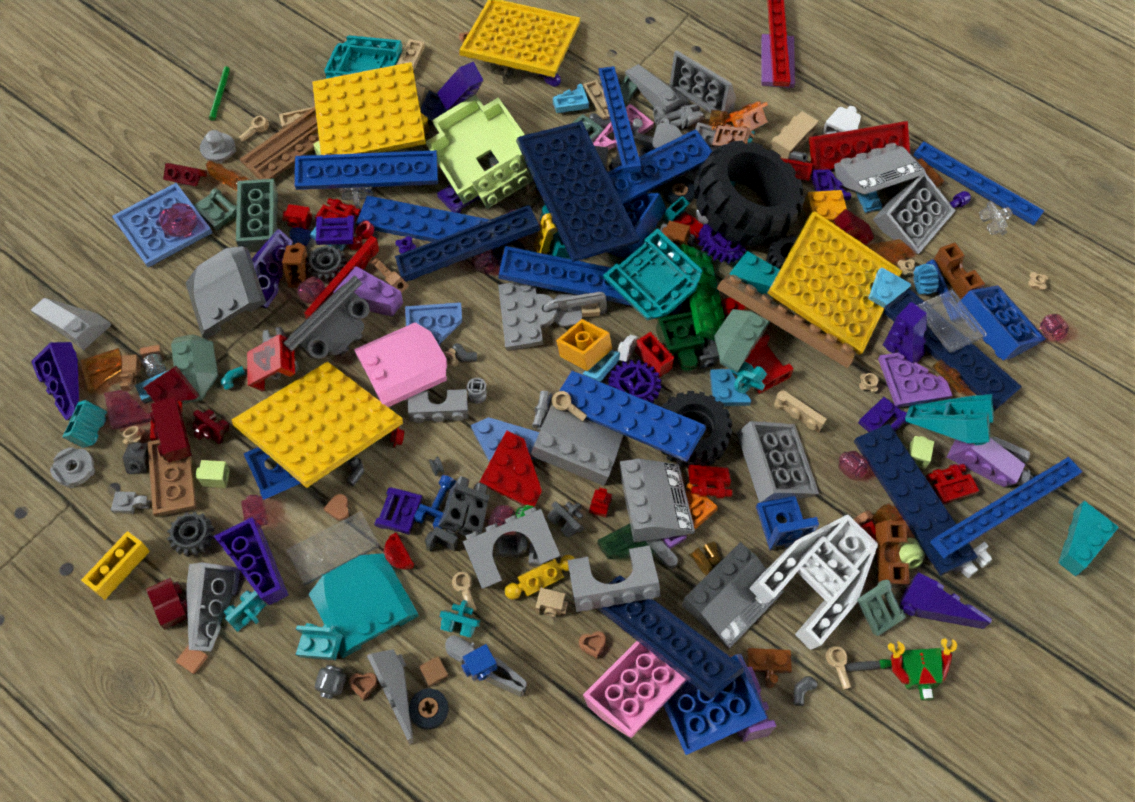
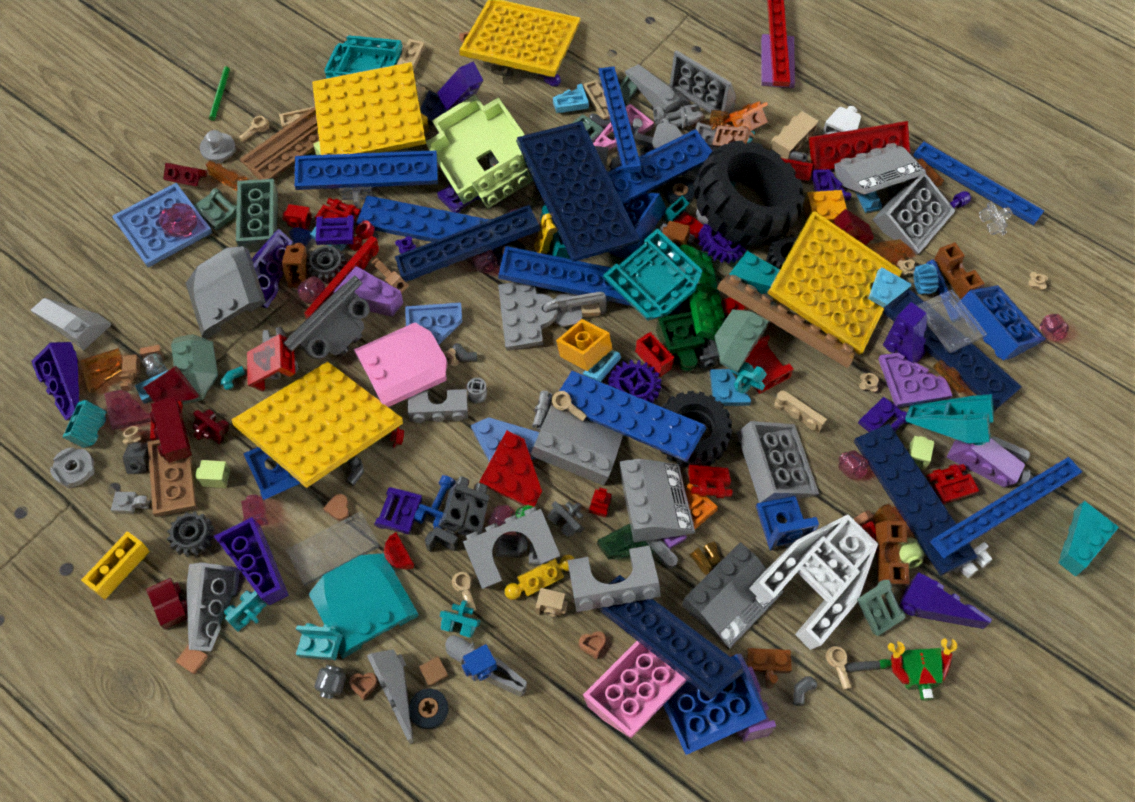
(436, 466): dark grey bush -> none
(625, 348): white plate -> none

